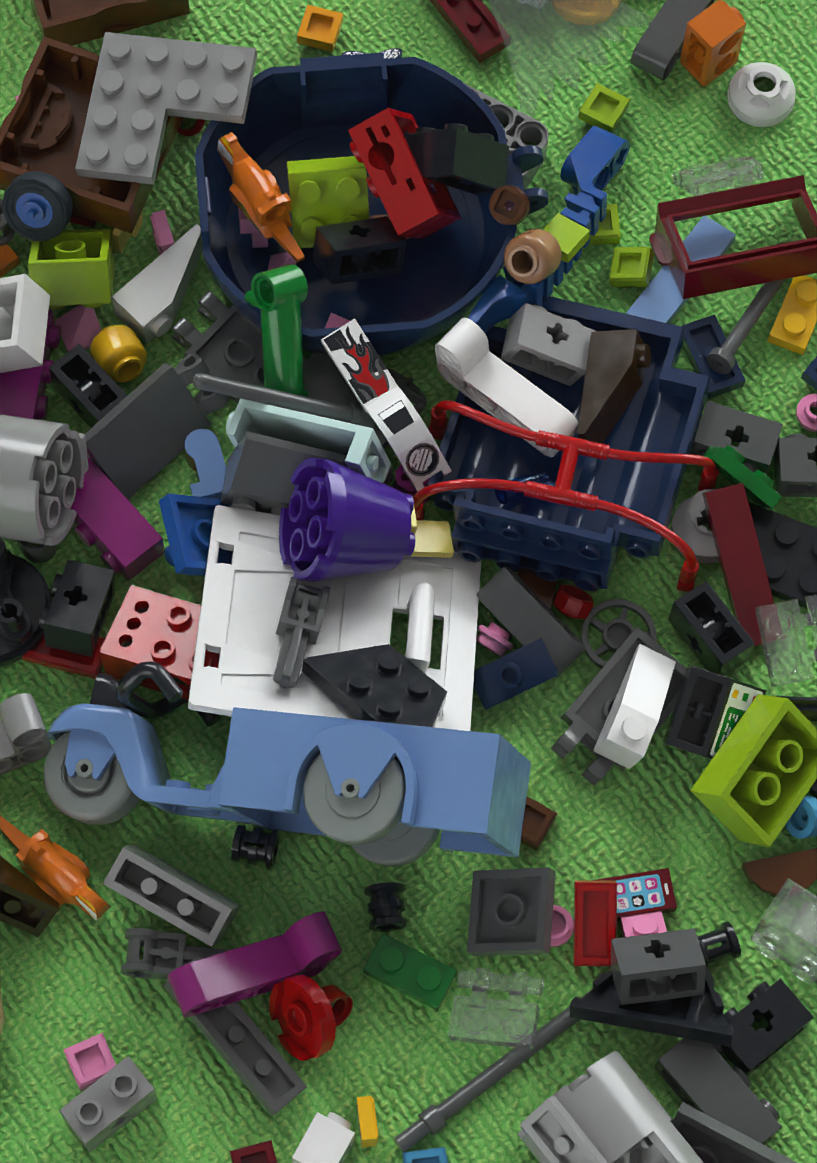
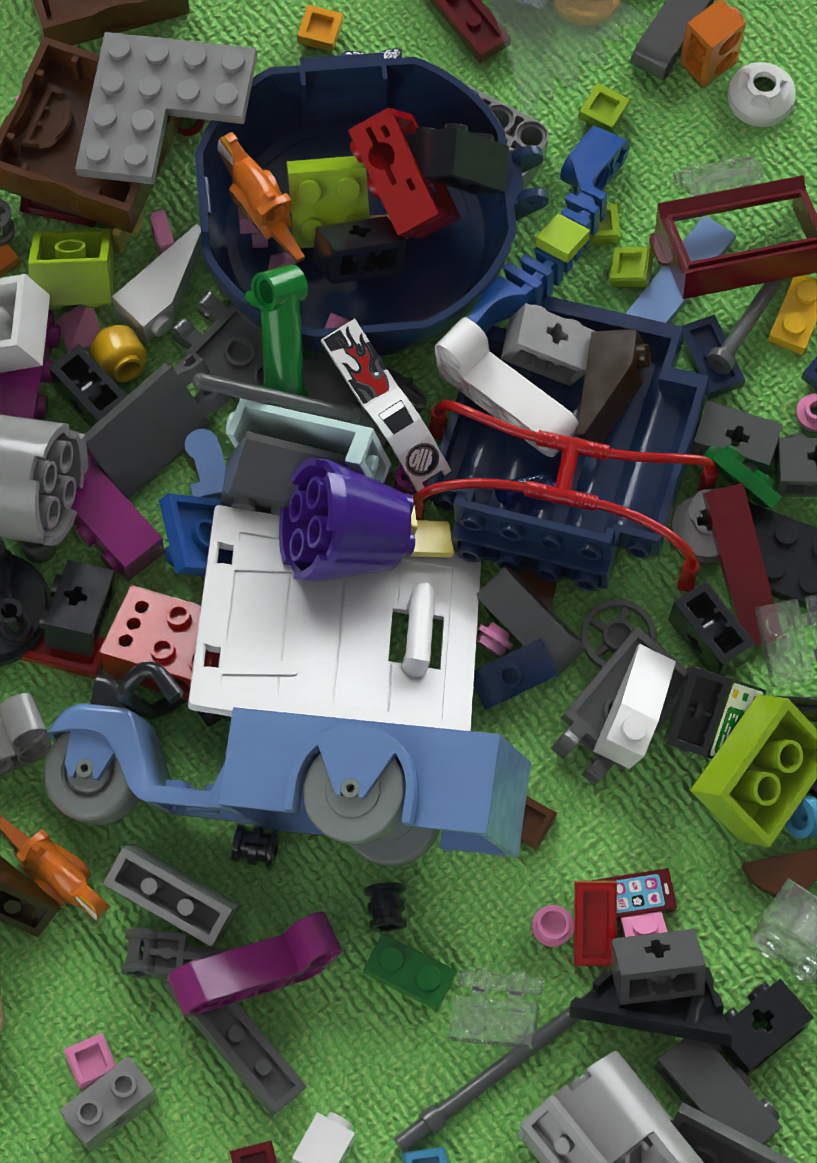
(37, 206): black wheel -> none
(299, 625): dark grey connector -> none
(307, 1015): red tile -> none
(367, 1121): yellow tile -> none
(378, 685): black wing -> none
(509, 205): reddish brown tile -> none
(511, 912): dark grey plate -> none
(532, 256): medium nougat head -> none
(573, 602): red tile -> none
(729, 944): black bush -> none

